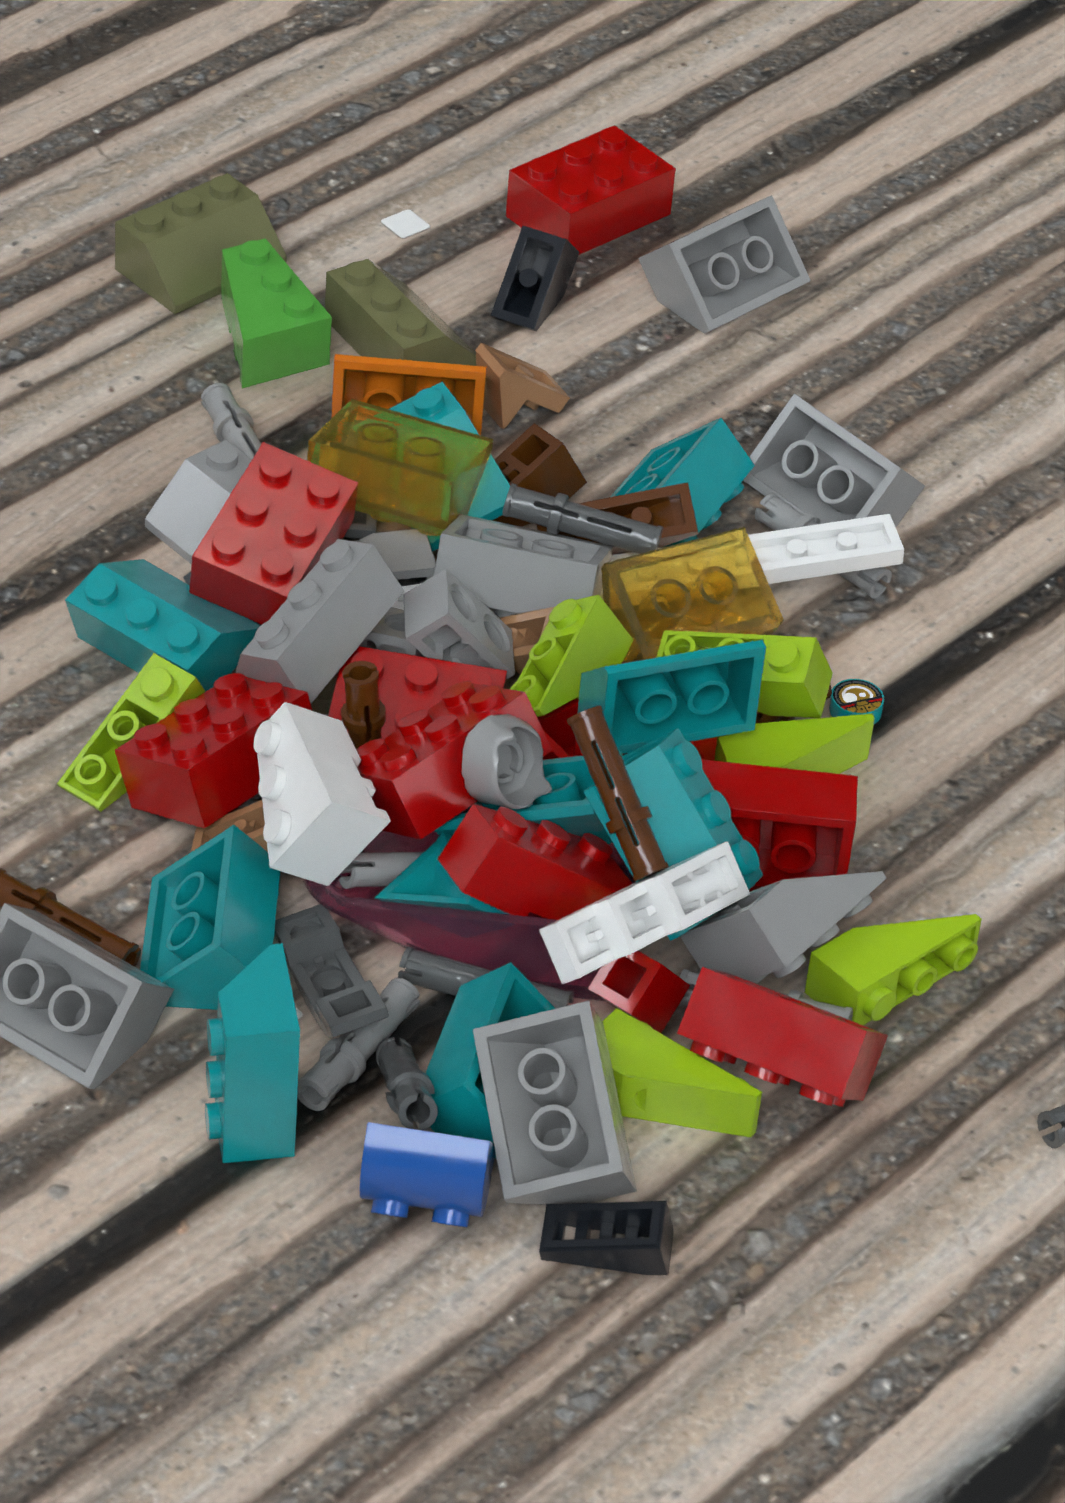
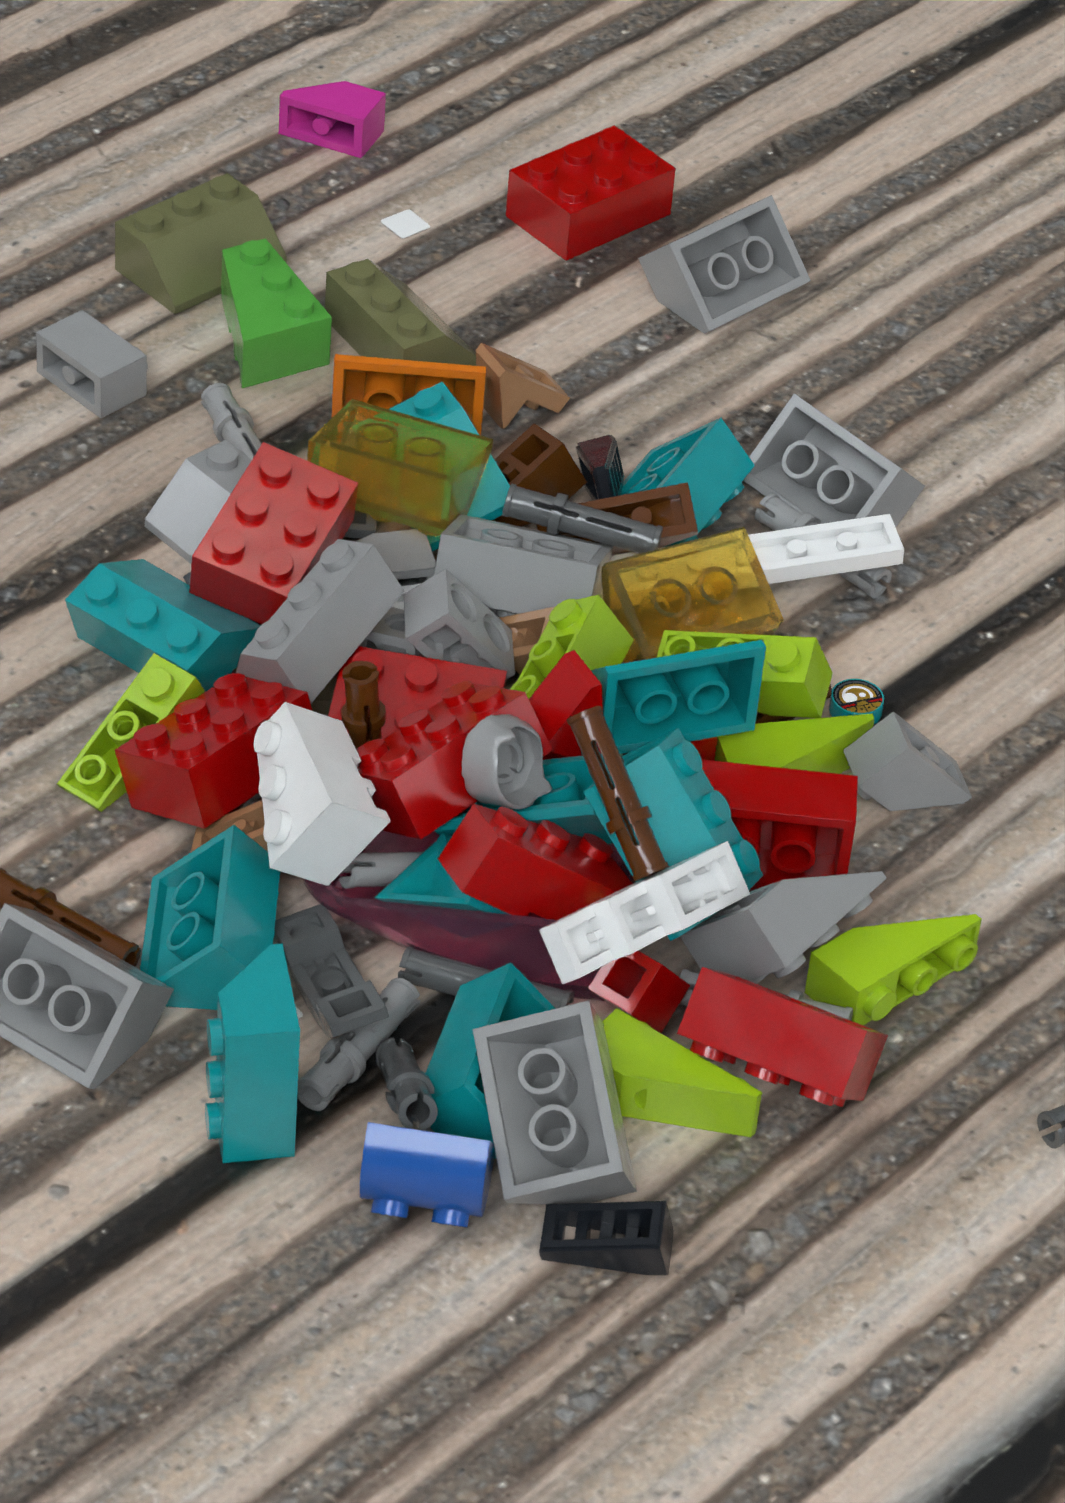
(91, 363): none -> light grey brick
(334, 116): none -> dark pink slope
(535, 278): black slope -> none
(562, 694): none -> red slope
(601, 467): none -> black slope
(904, 768): none -> light grey slope

